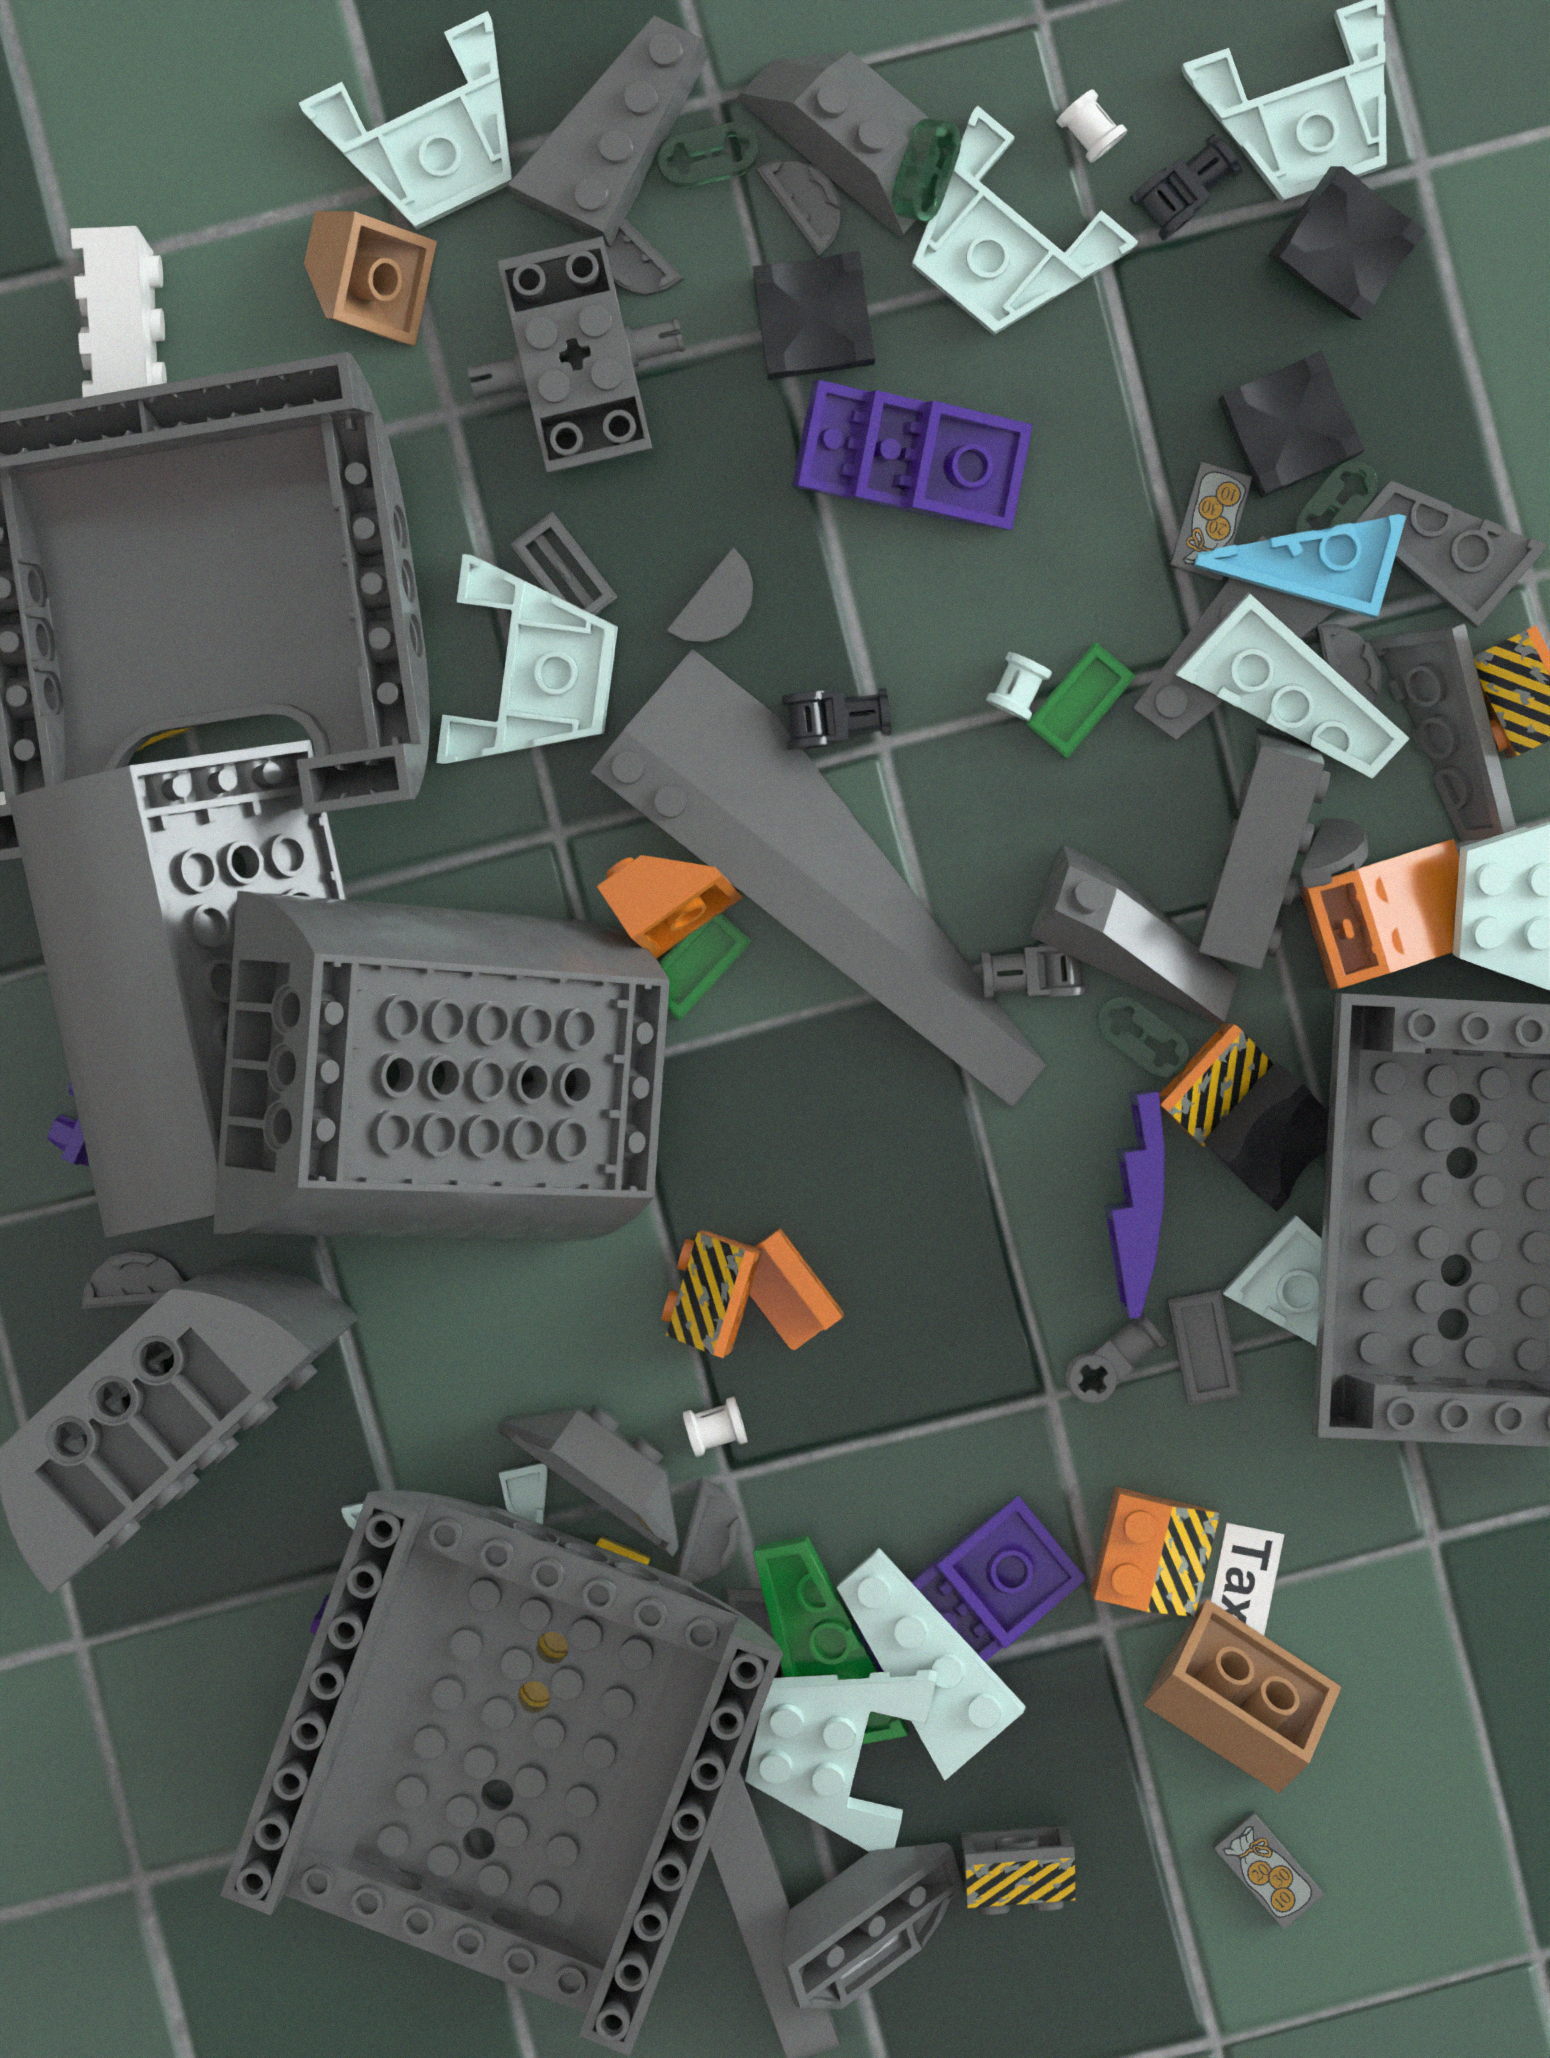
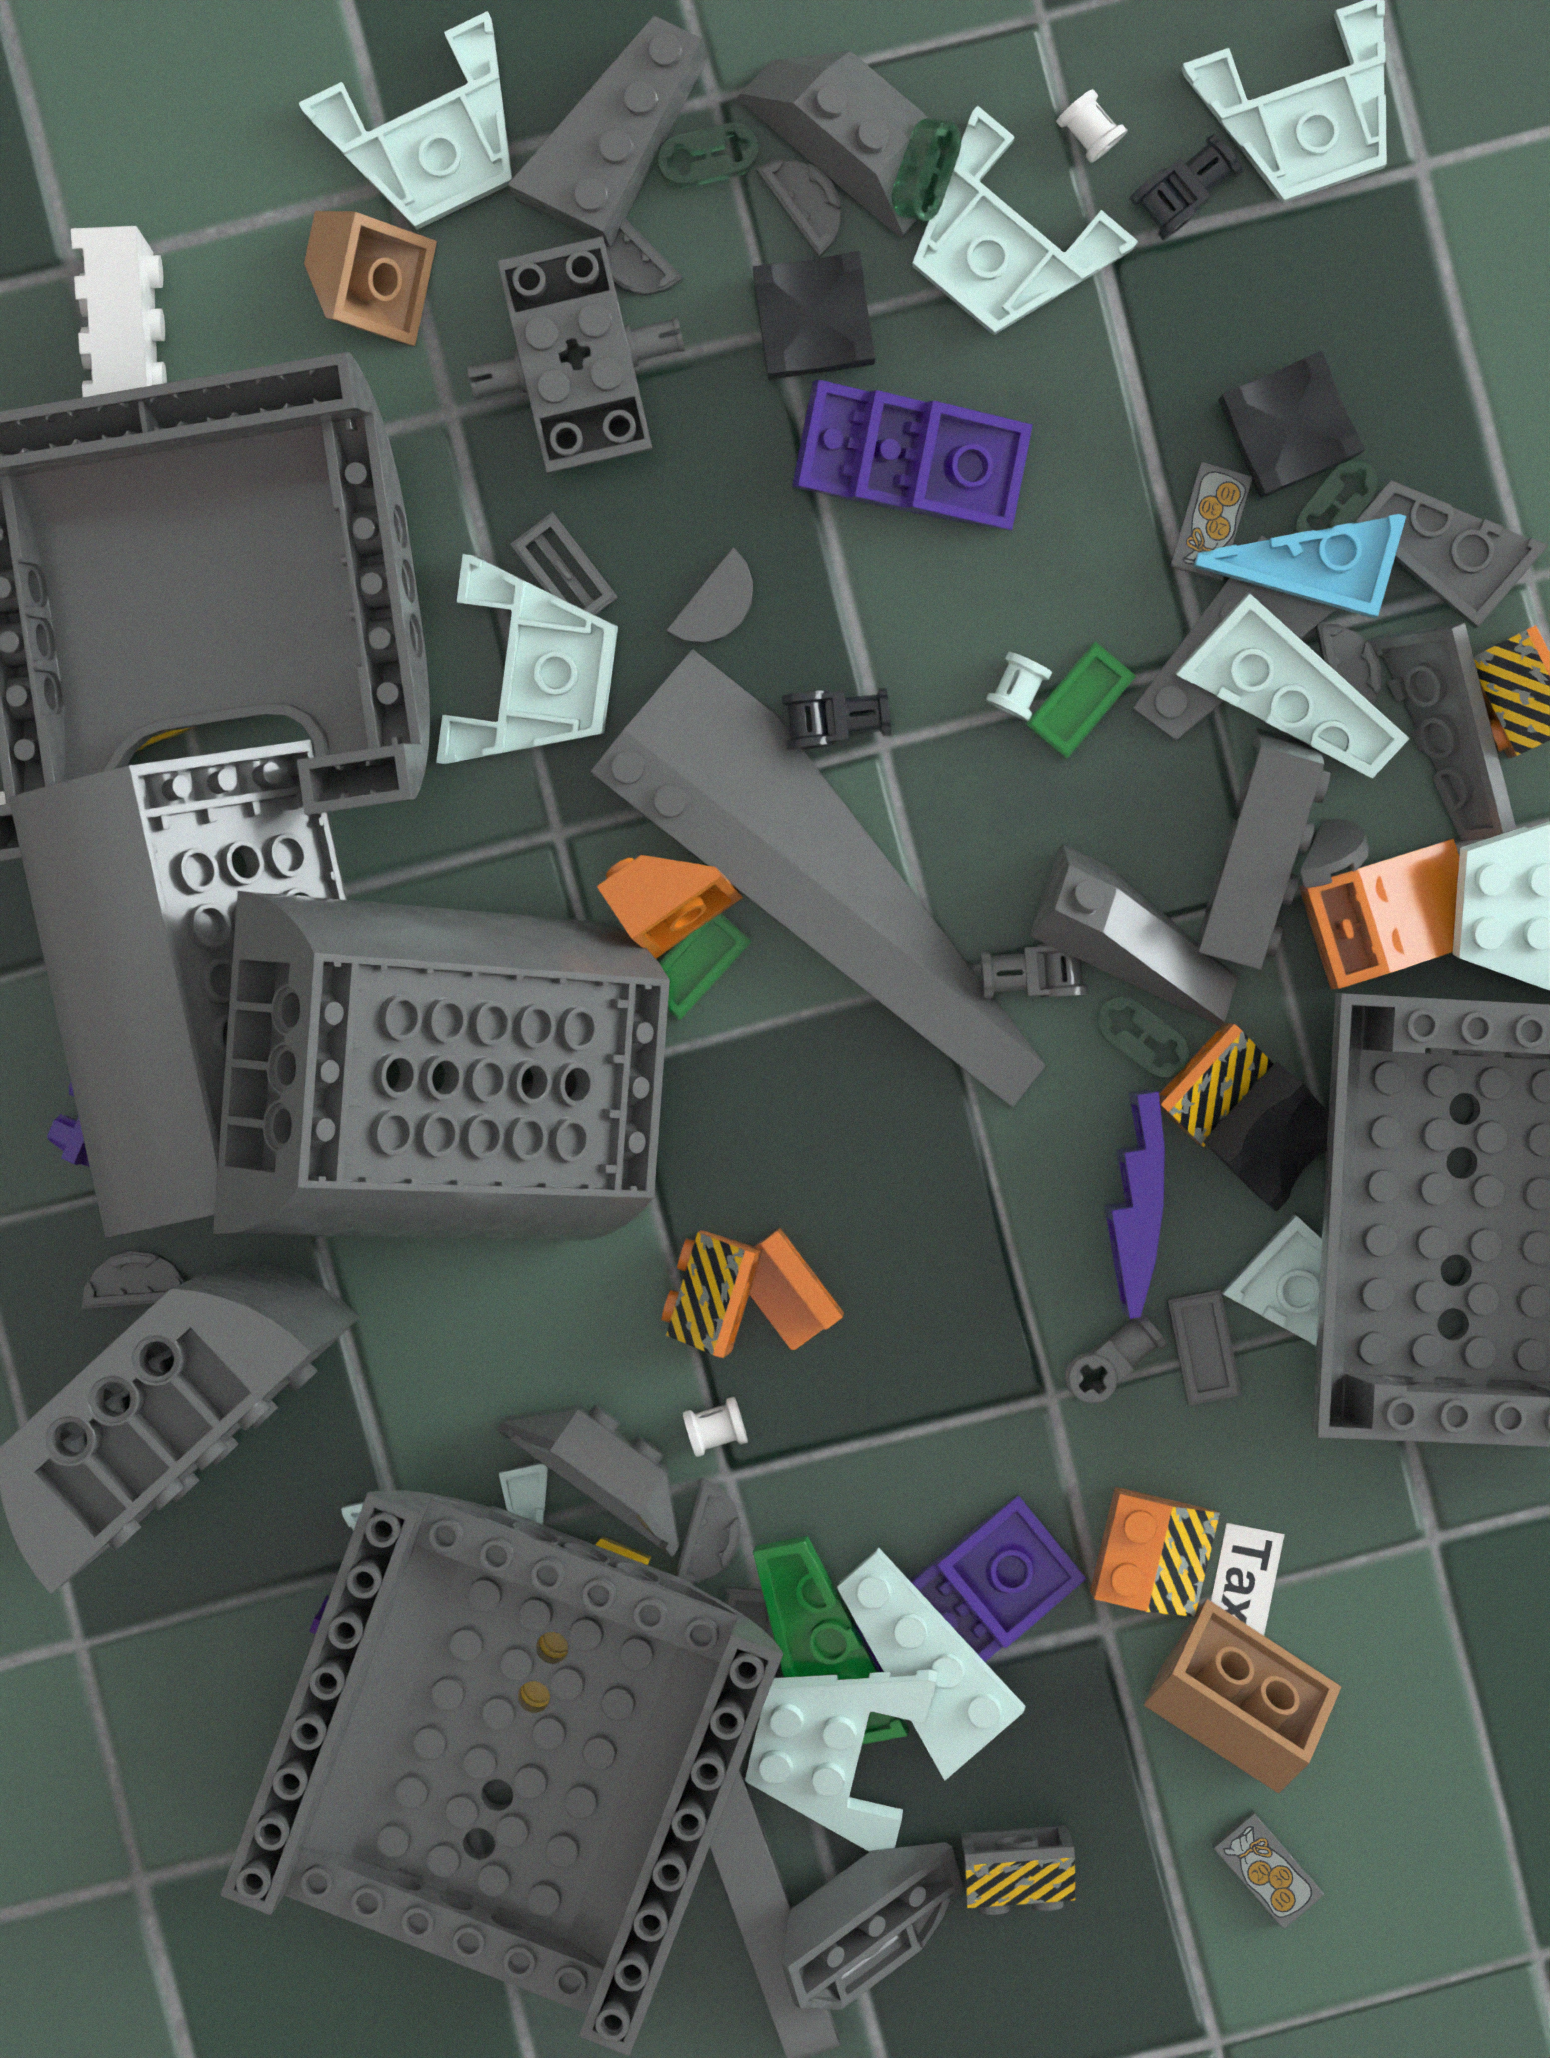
(1346, 242): black brick -> none

